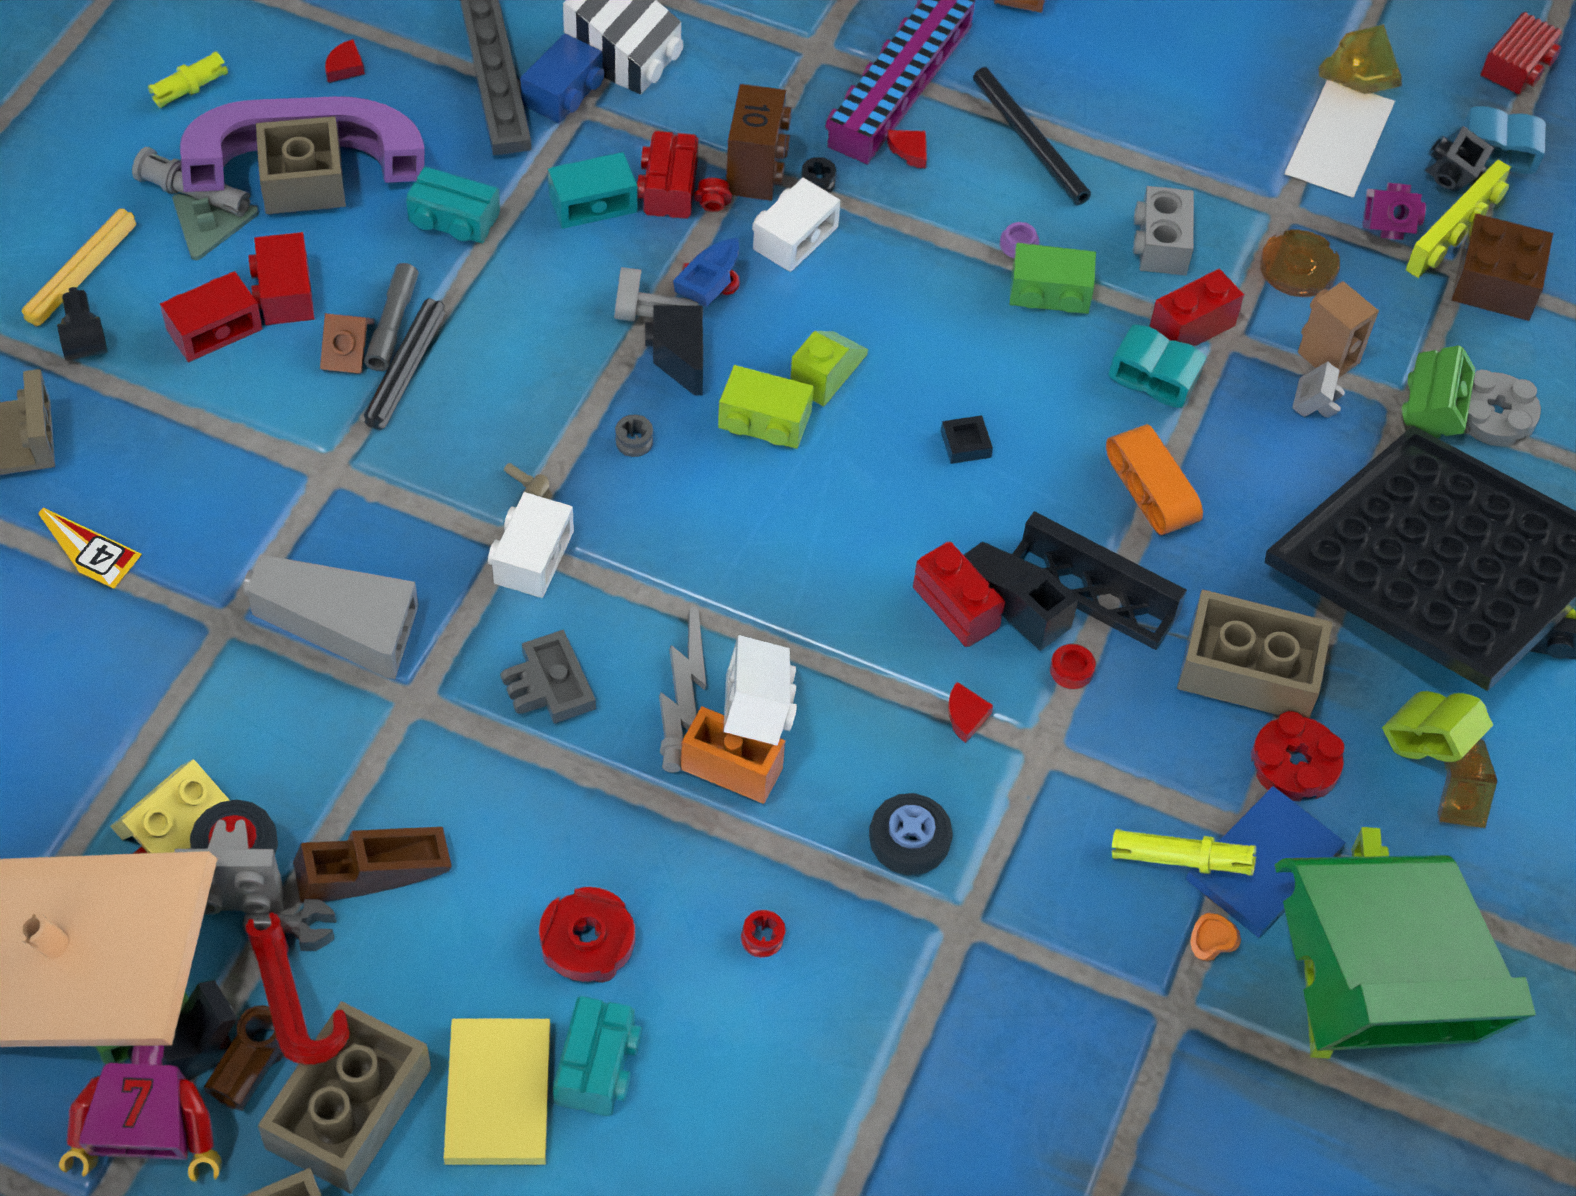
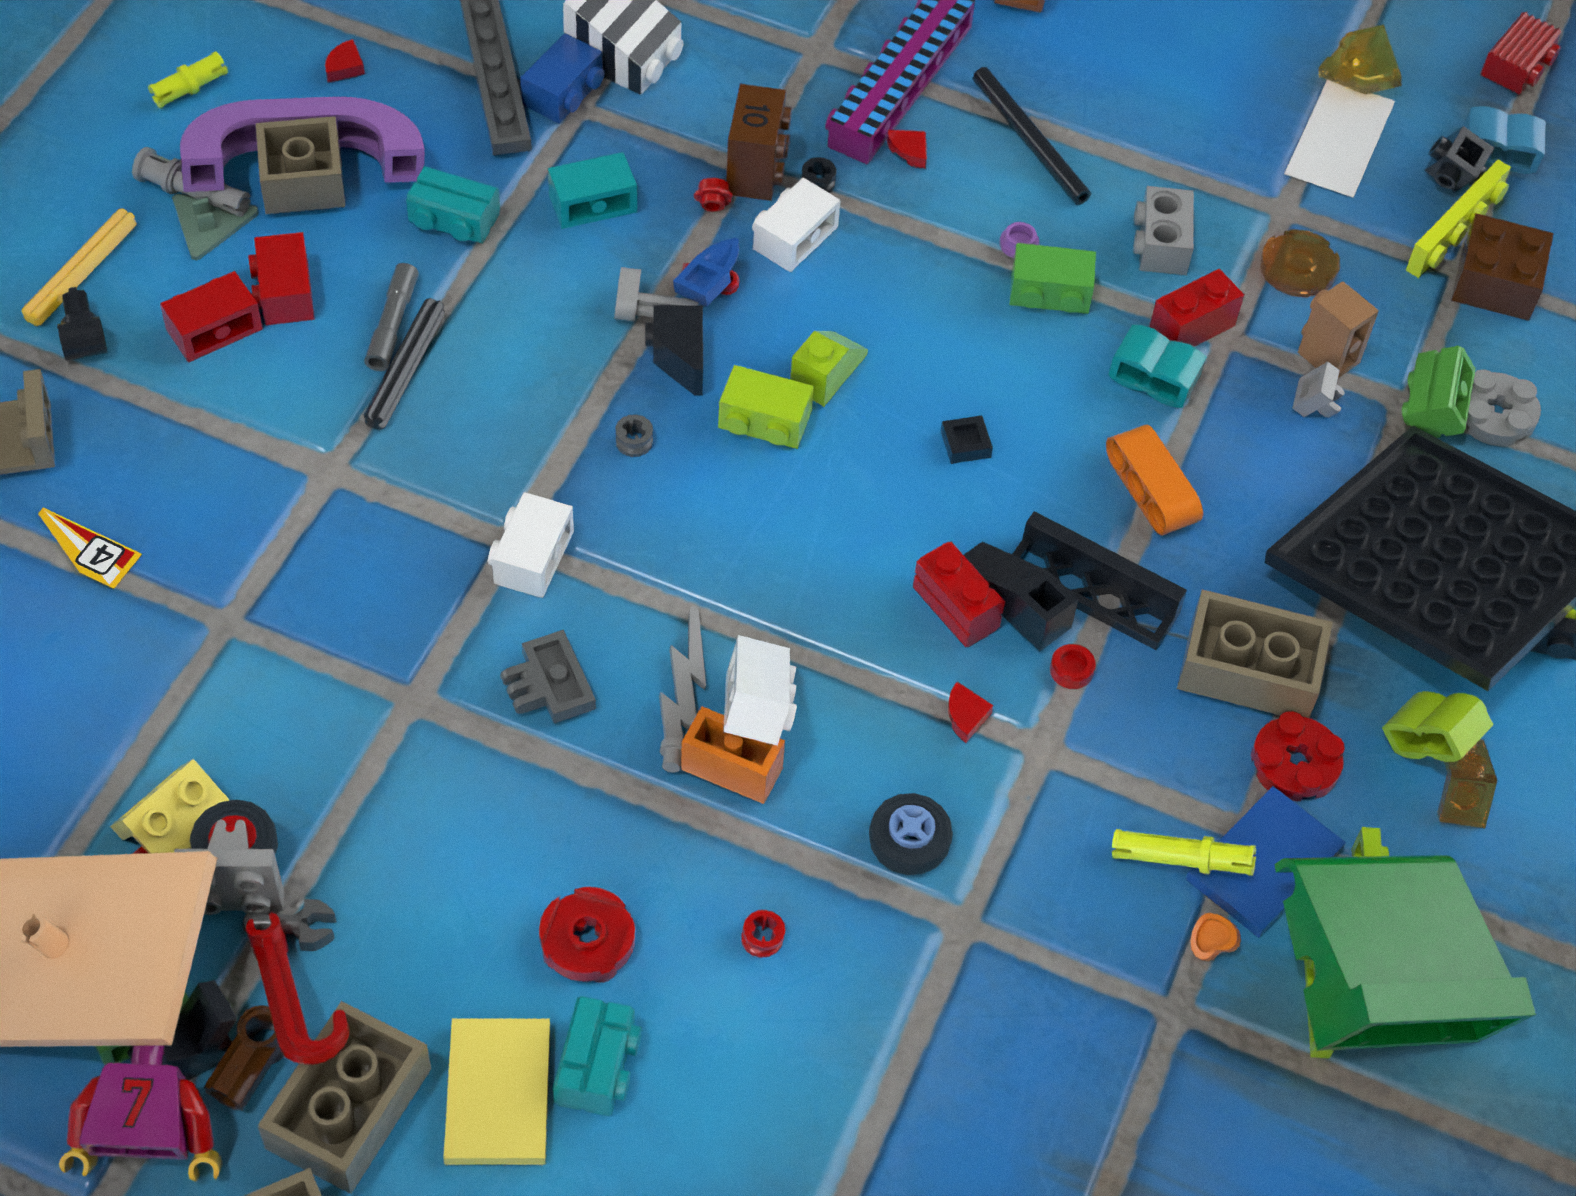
(336, 608): light grey slope -> none
(344, 342): dark orange bracket -> none
(370, 862): reddish brown slope -> none
(536, 486): dark tan hand -> none
(670, 174): red brick -> none
(1380, 208): magenta brick -> none

